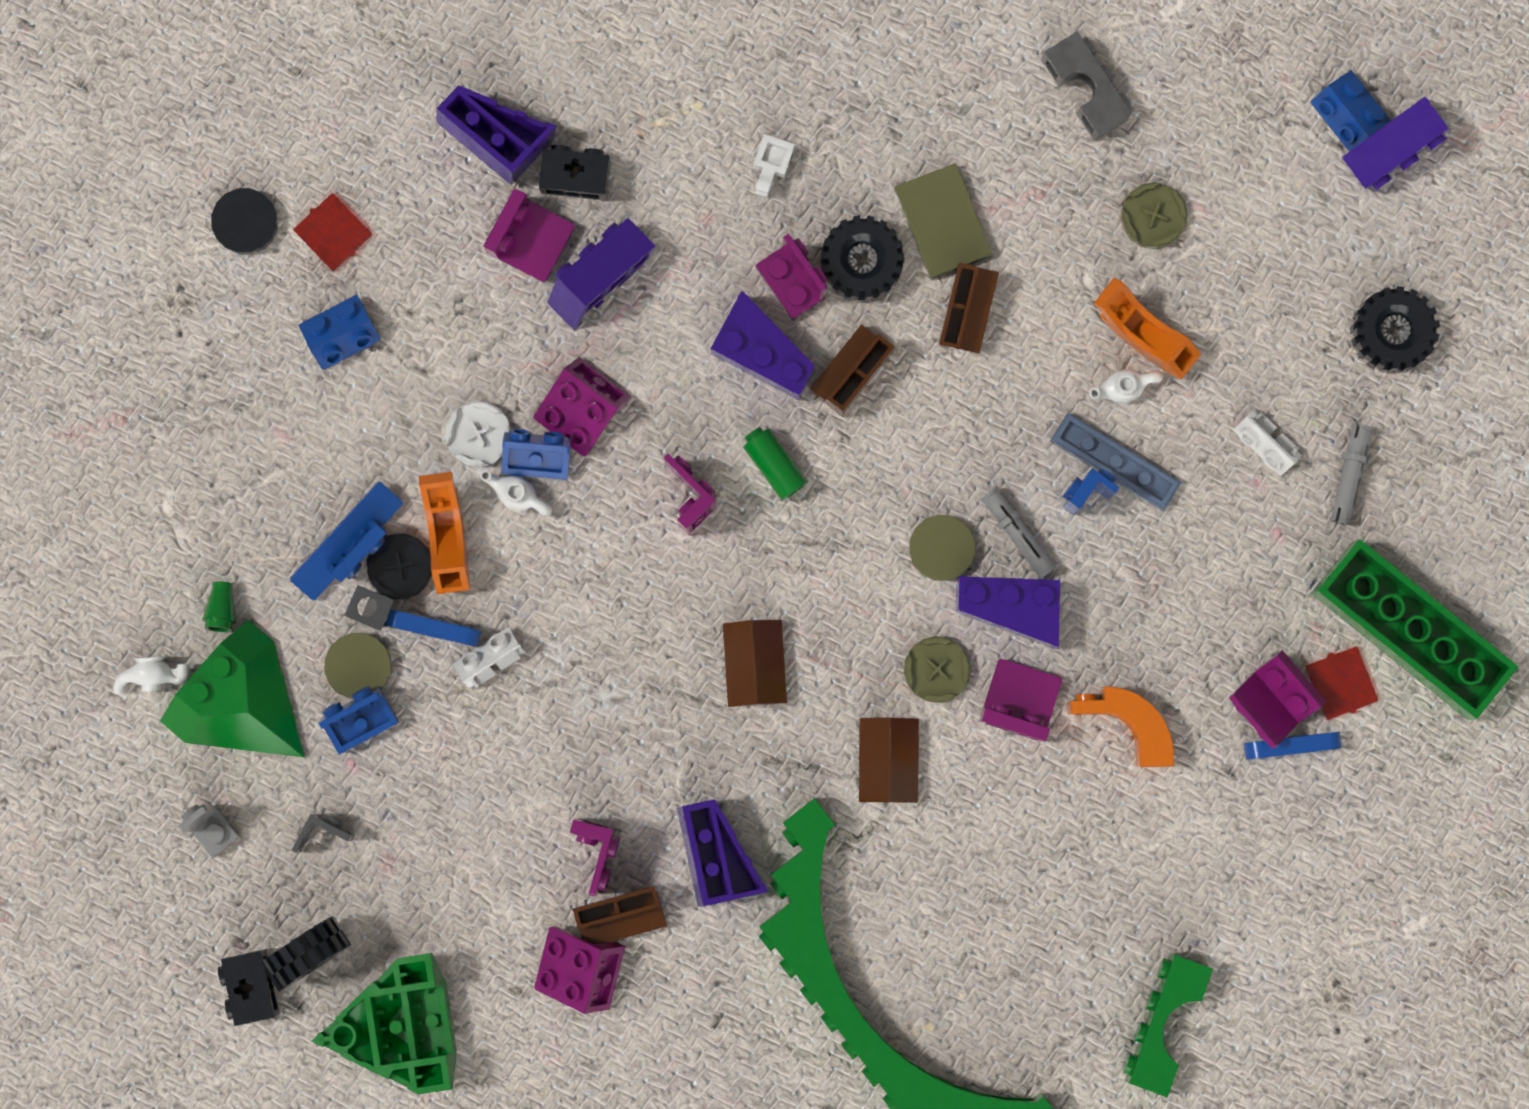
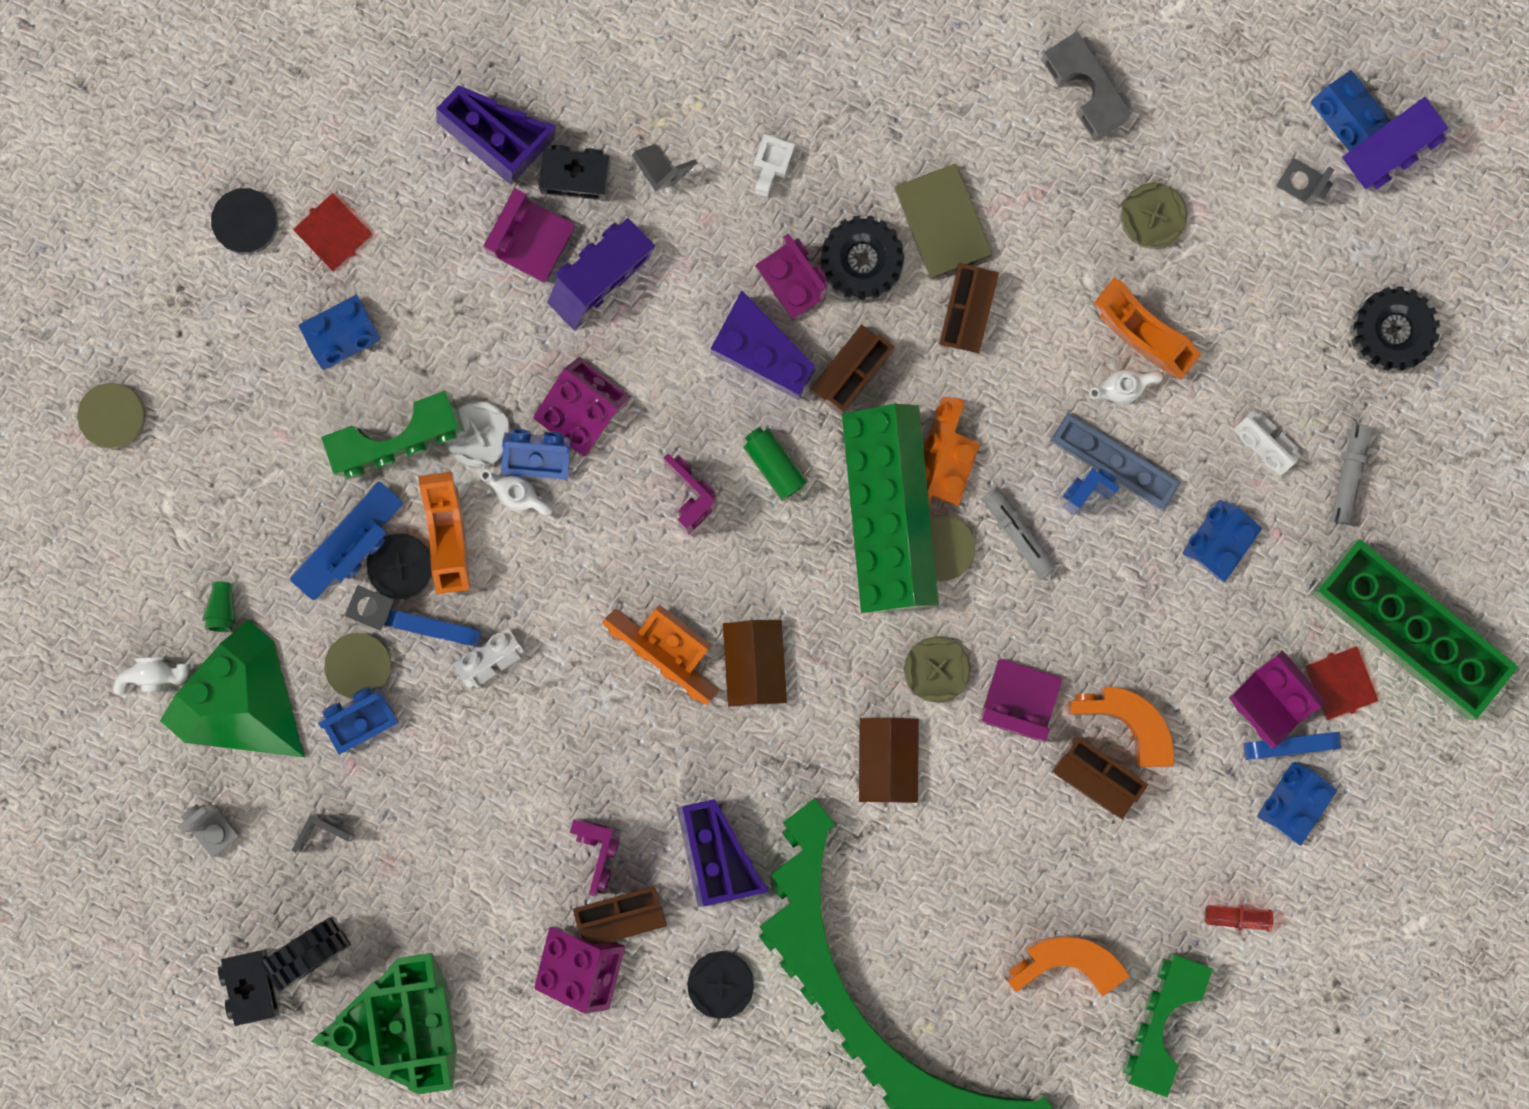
(111, 416): none -> olive tile
(432, 421): none -> green arch
(657, 169): none -> dark grey bracket
(668, 646): none -> orange bracket
(720, 984): none -> black tile
(890, 508): none -> green brick
(948, 454): none -> orange bracket
(1013, 604): dark purple wedge -> none
(1091, 959): none -> orange arch
(1099, 777): none -> reddish brown piece
(1222, 539): none -> blue bracket
(1239, 917): none -> clear red axle
(1297, 802): none -> blue bracket
(1317, 185): none -> dark grey bracket

